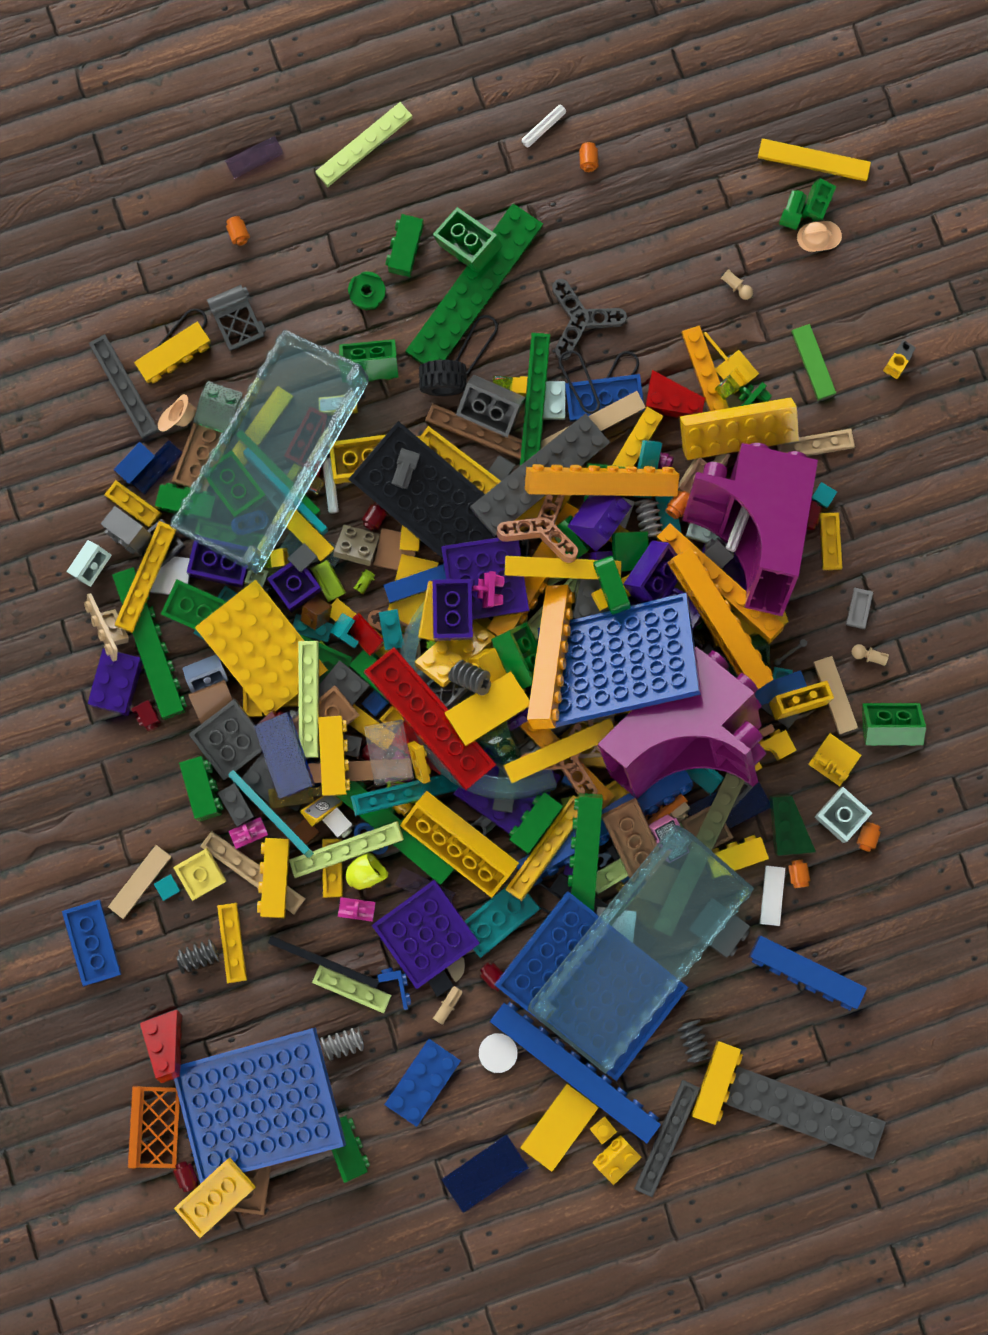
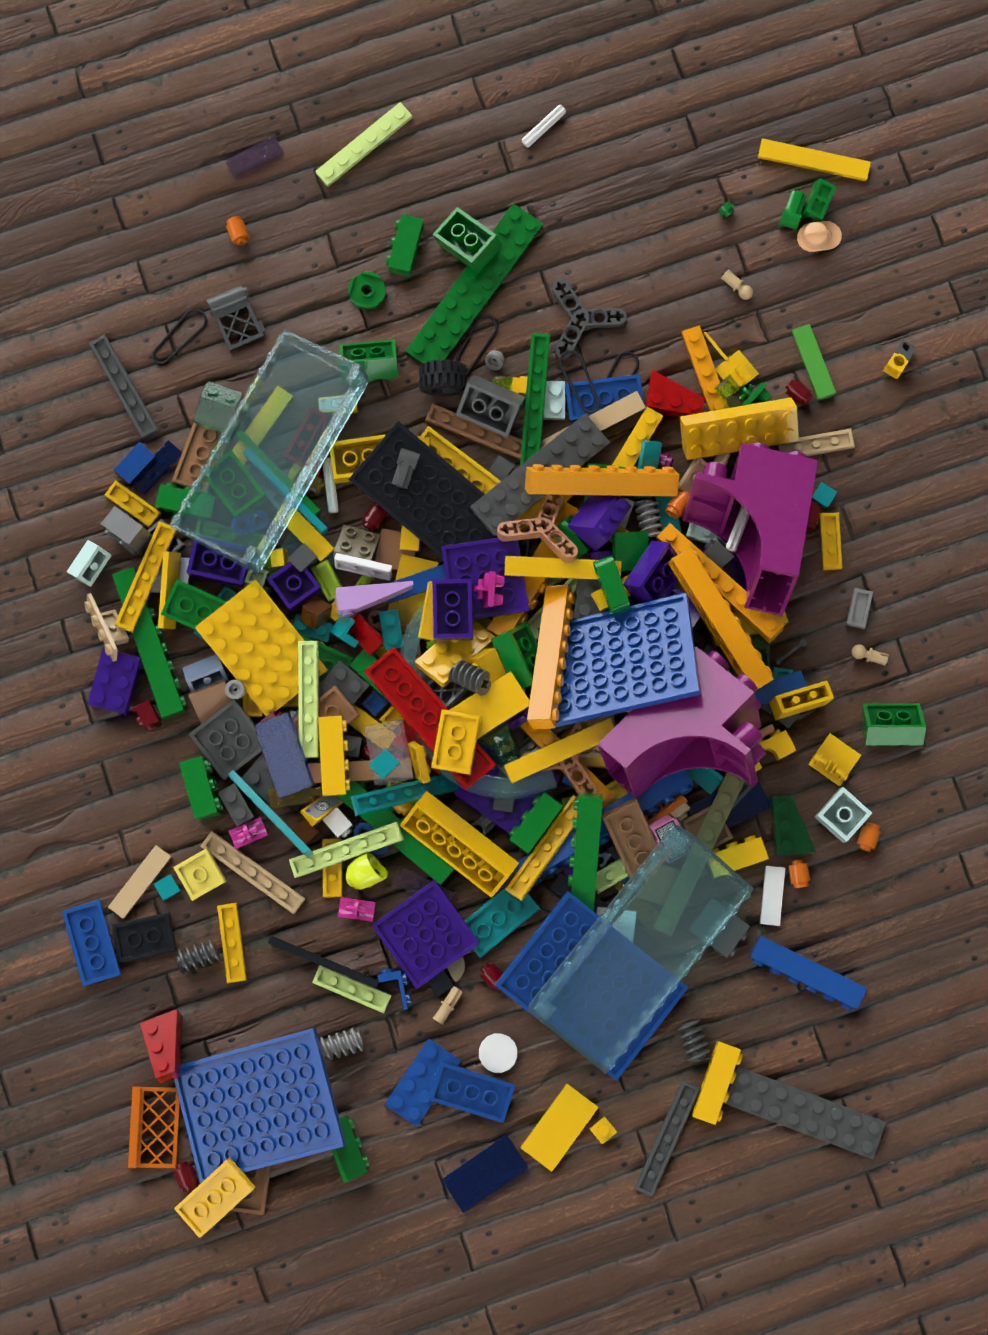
(144, 937): none -> black tile
(170, 573): none -> yellow tile
(173, 352): yellow brick -> none
(178, 414): light nougat piece -> none
(235, 689): none -> light grey tile
(274, 878): yellow brick -> none
(359, 598): none -> lavender wedge
(363, 566): none -> white tile
(384, 764): none -> teal panel
(456, 742): none -> yellow tile
(471, 1092): none -> blue plate
(494, 360): none -> light grey tile
(575, 1072): blue brick -> none
(588, 157): orange brick -> none
(616, 1159): yellow bracket -> none
(727, 209): none -> green plate
(798, 392): none -> dark red brick
(839, 705): tan tile -> none

